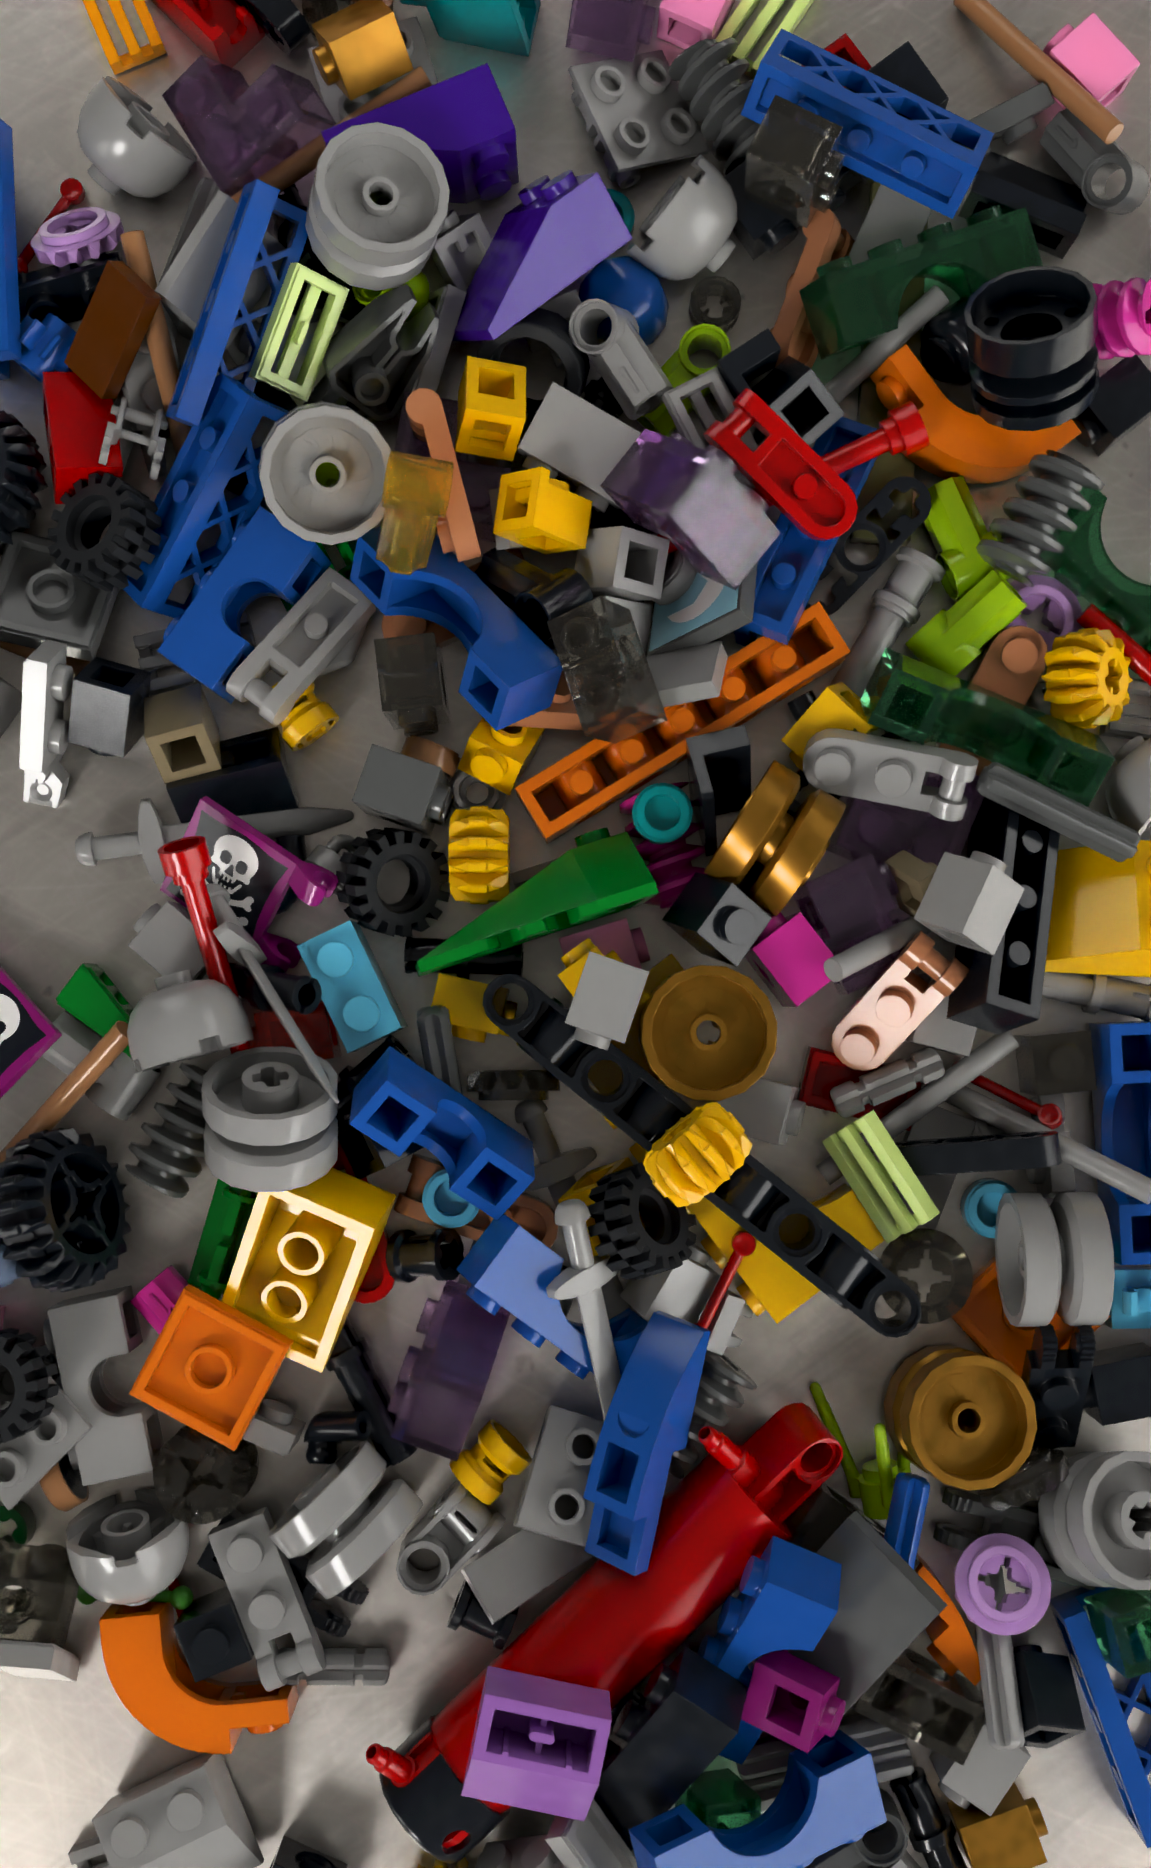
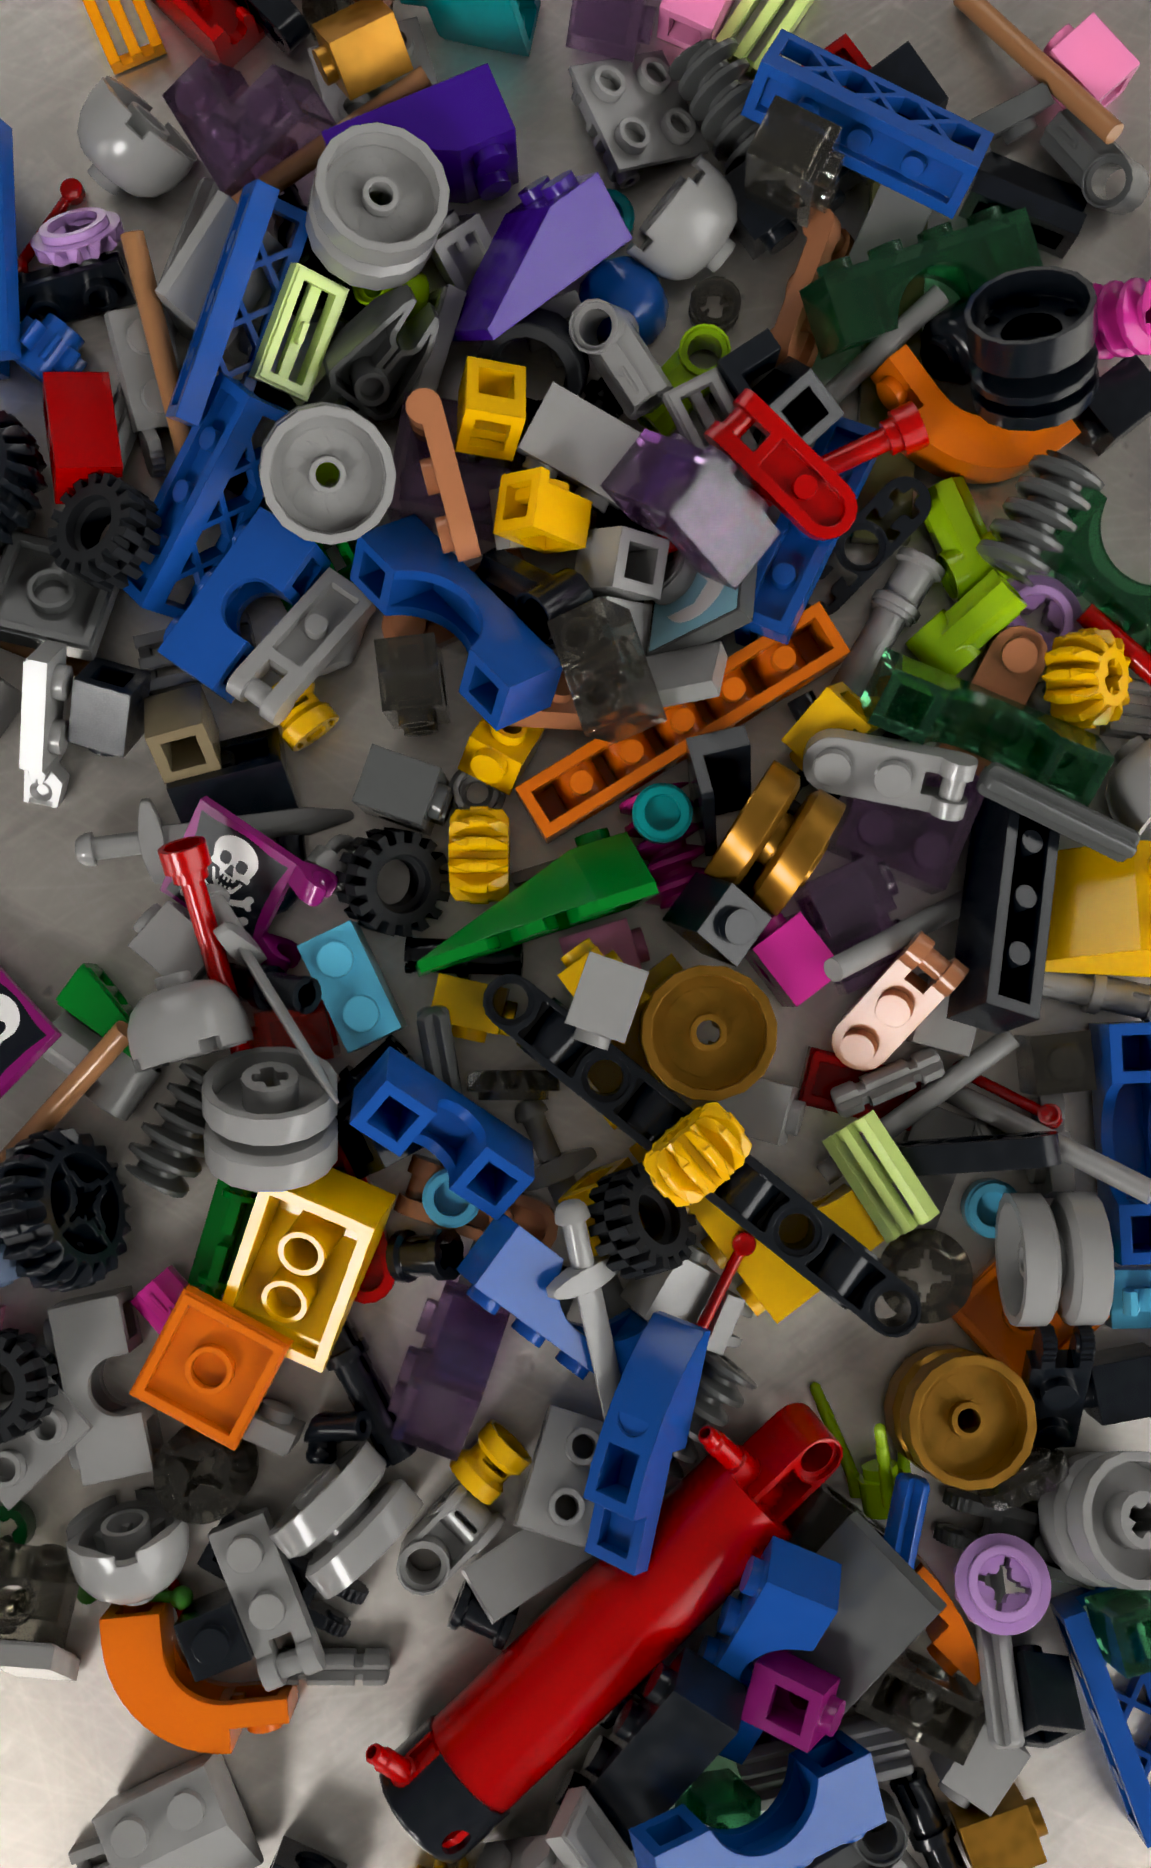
(64, 1486): medium nougat tile -> none
(112, 329): reddish brown tile -> none
(154, 443): light grey piece -> none
(413, 499): clear yellow piece -> none
(431, 753): medium nougat tile -> none
(538, 1744): medium lavender slope -> none
(912, 879): dark tan plate -> none
(970, 901): light grey brick -> none

